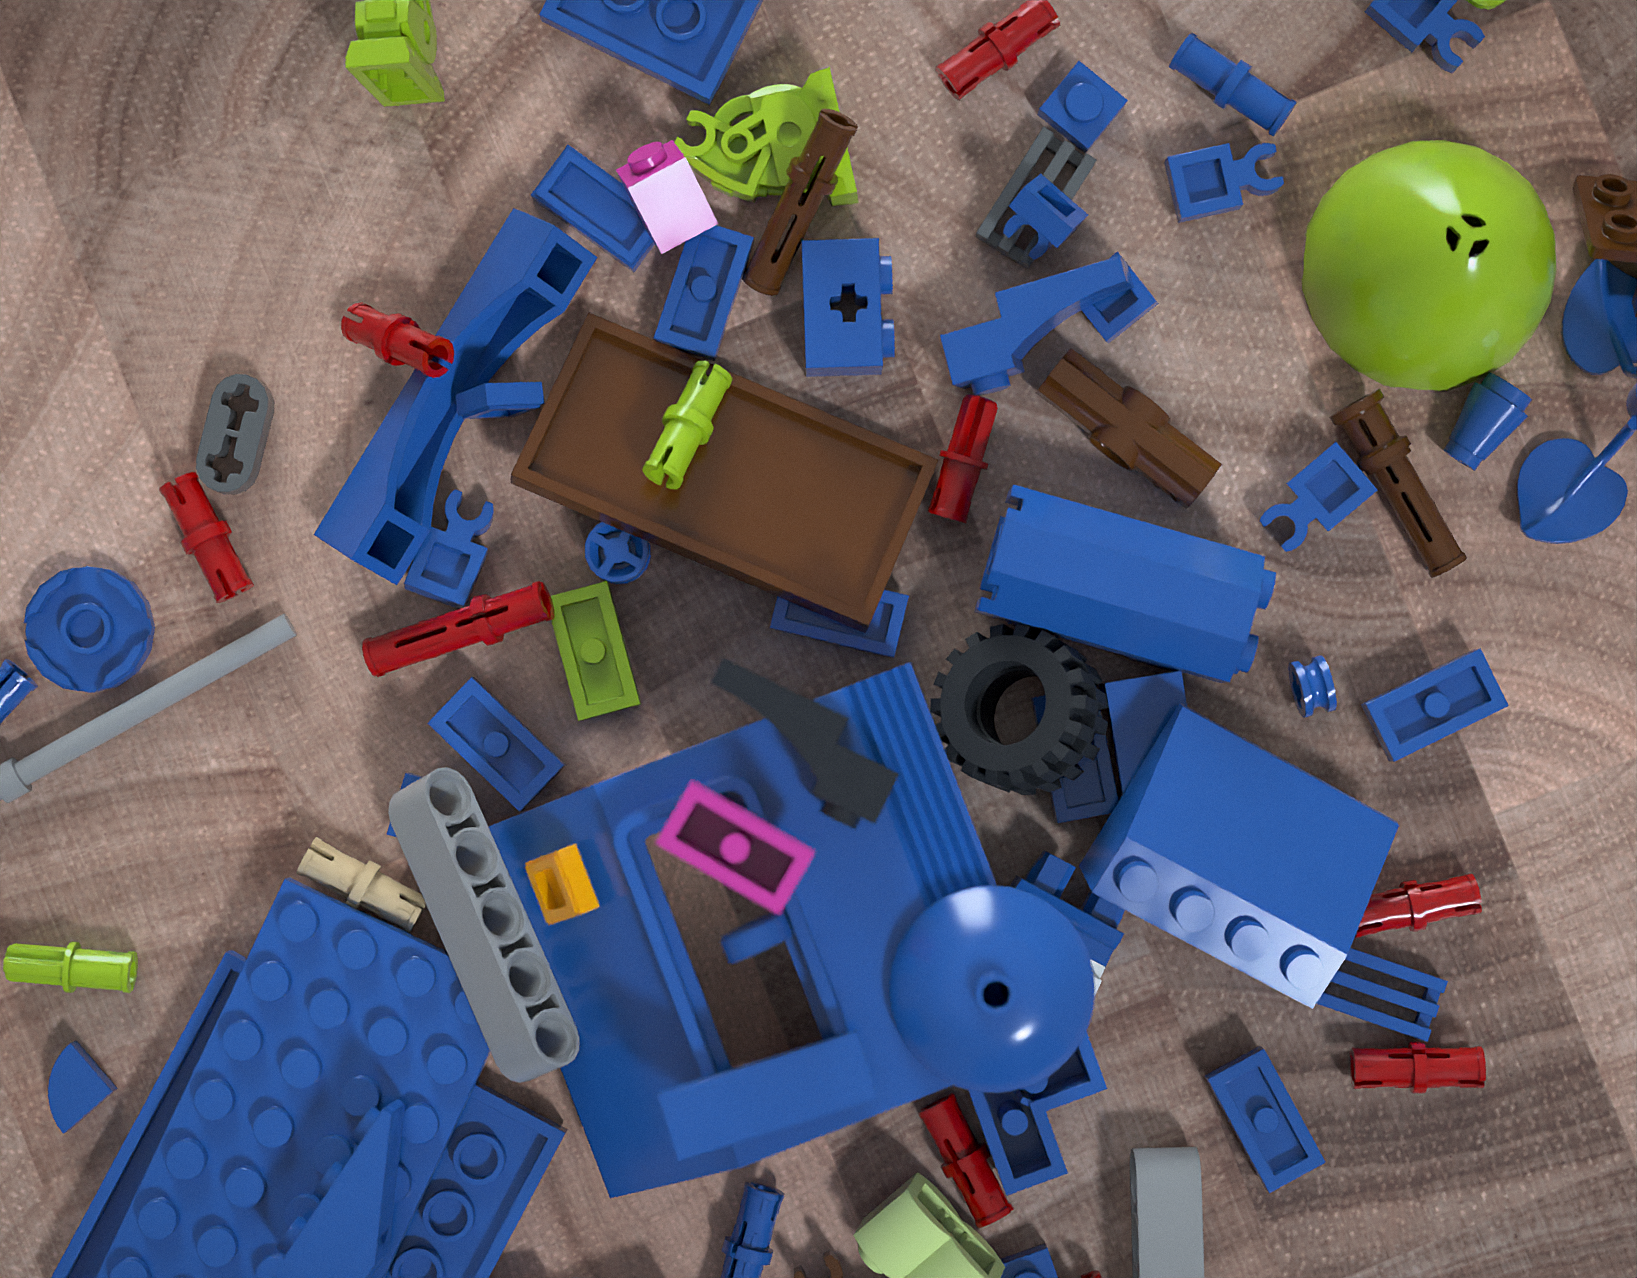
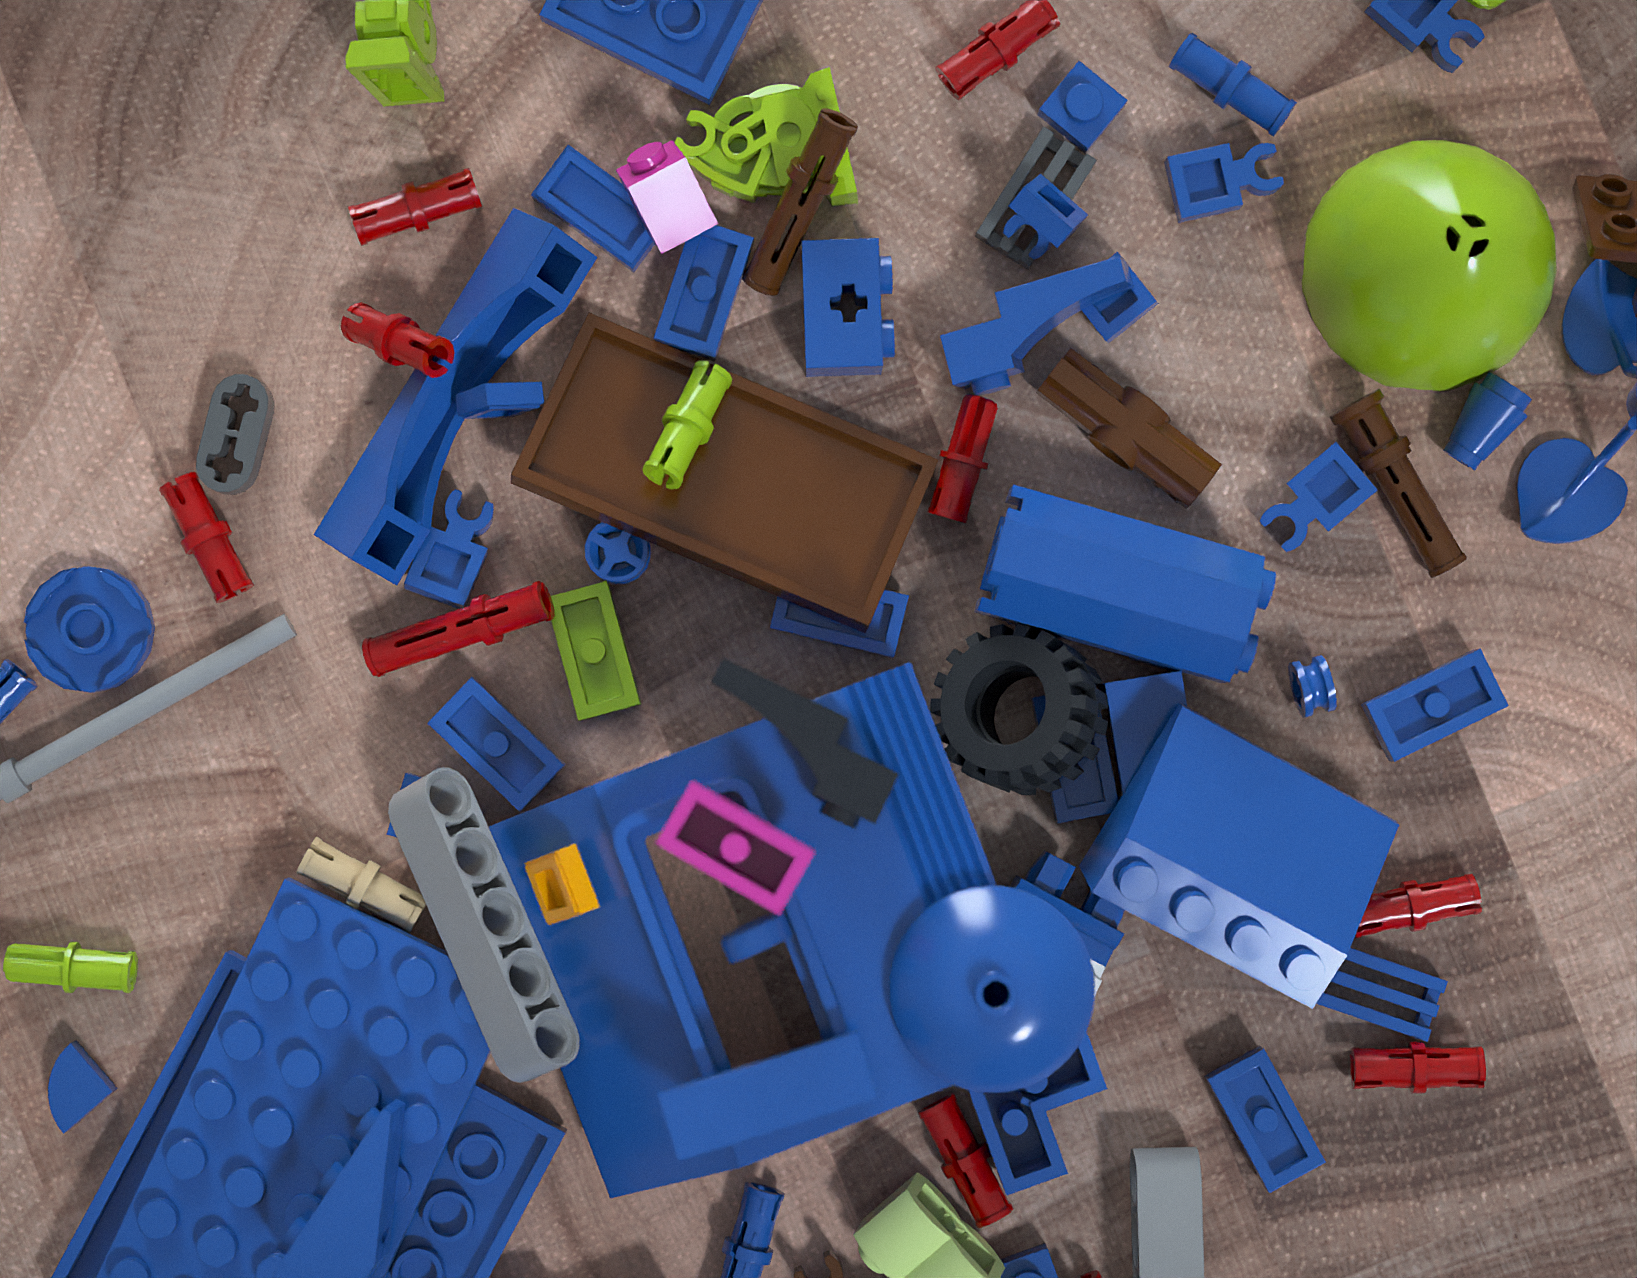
(415, 206): none -> red pin

